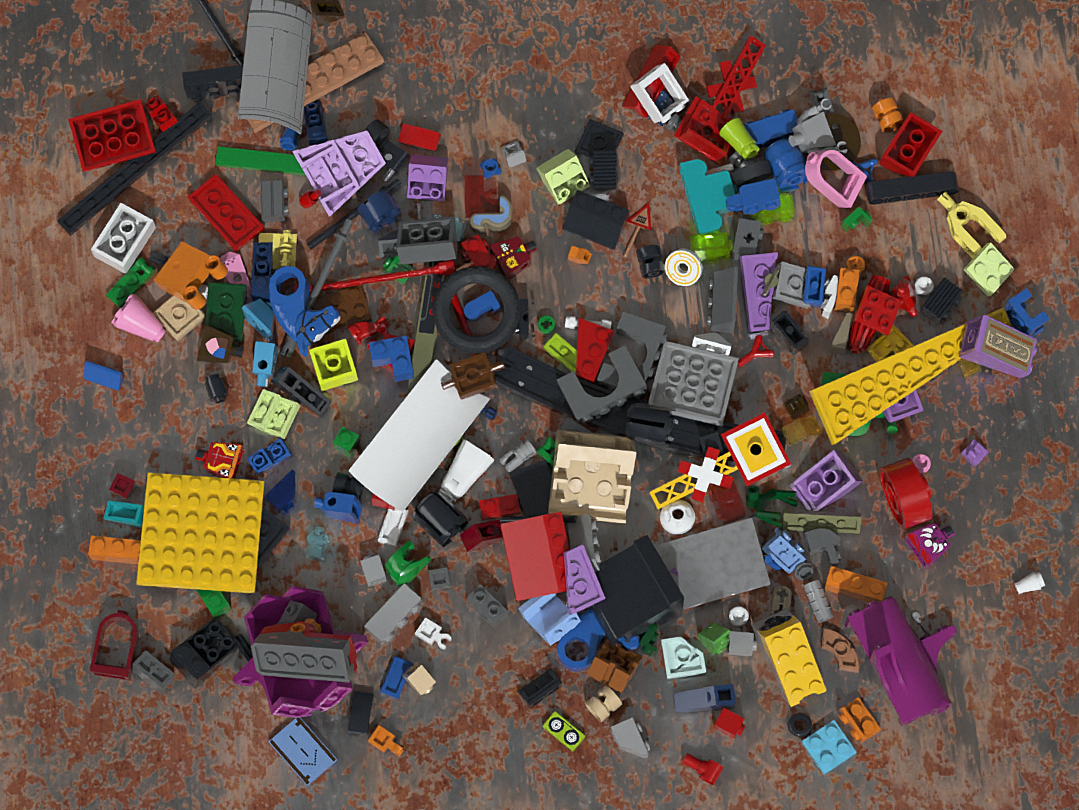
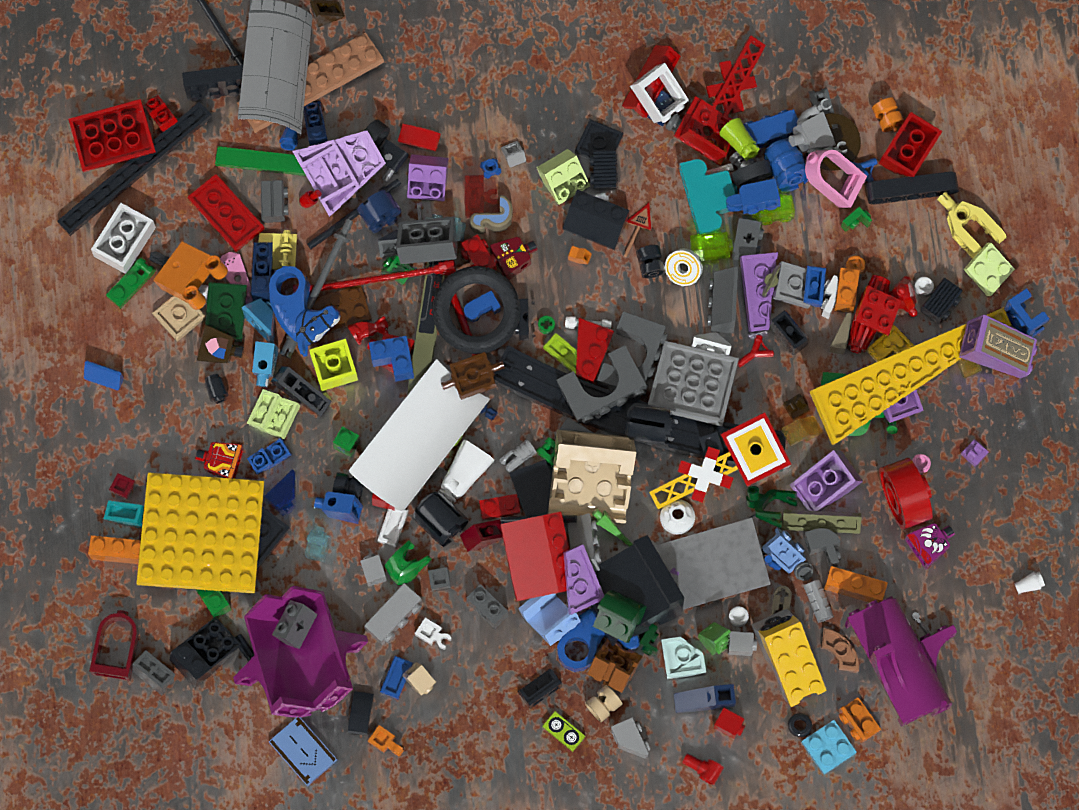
(138, 320): bright pink cone -> none
(304, 652): dark grey piece -> none
(607, 523): none -> bright green piece
(619, 615): none -> dark green brick
(727, 502): clear red brick -> none

